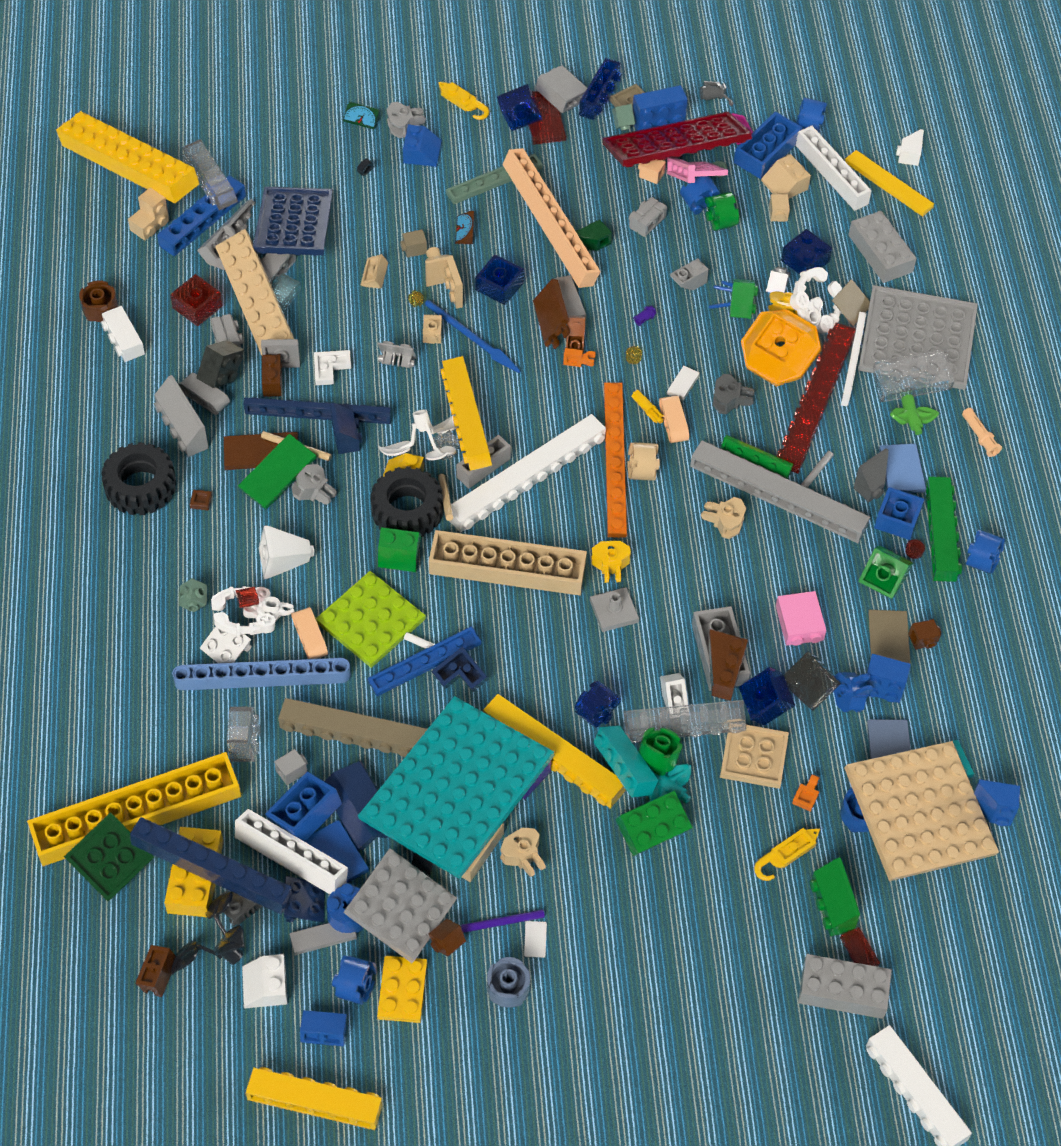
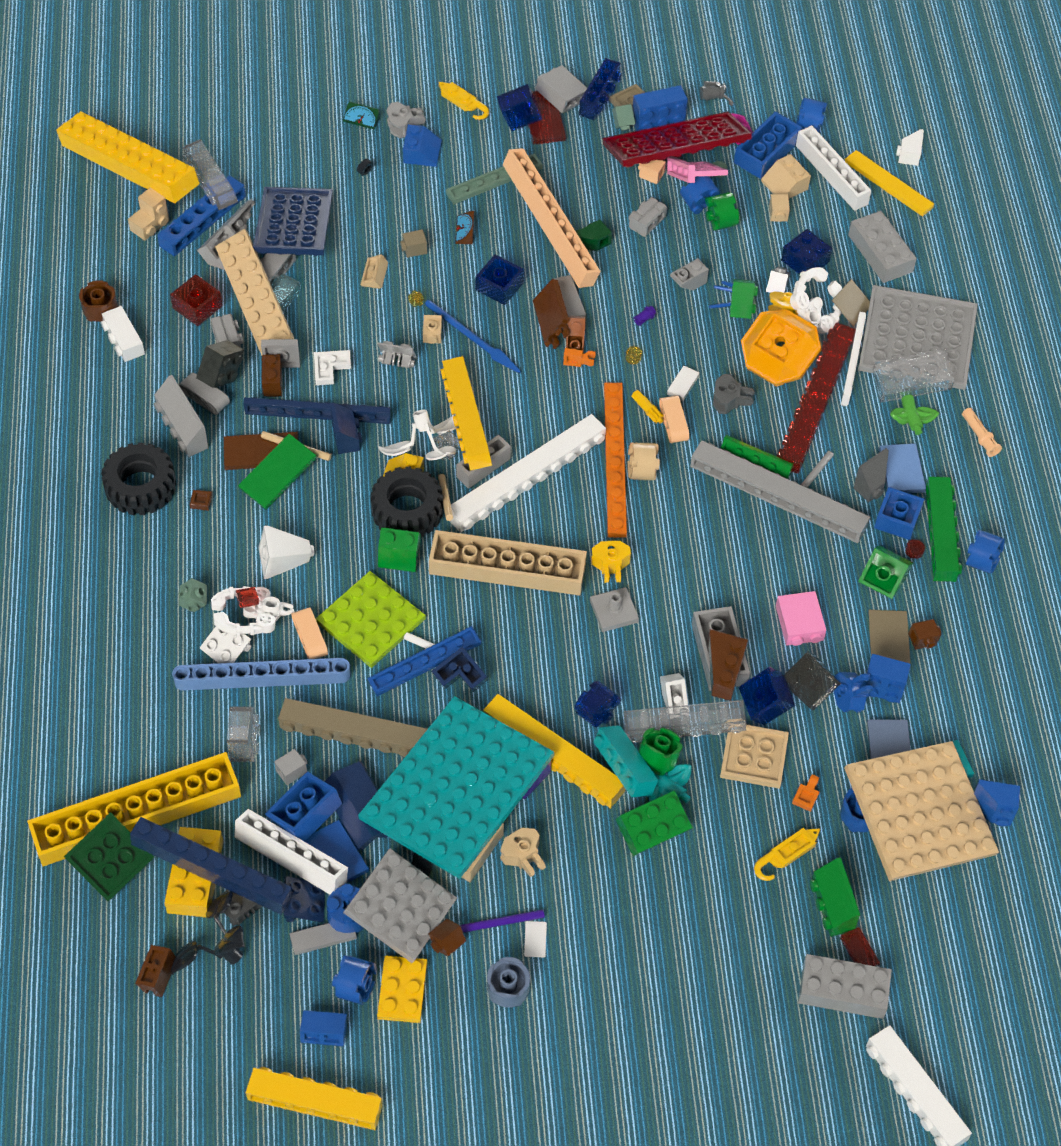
(265, 982): white slope -> none
(313, 485): light grey hinge -> none
(441, 270): tan plate -> none
(726, 516): tan hinge -> none

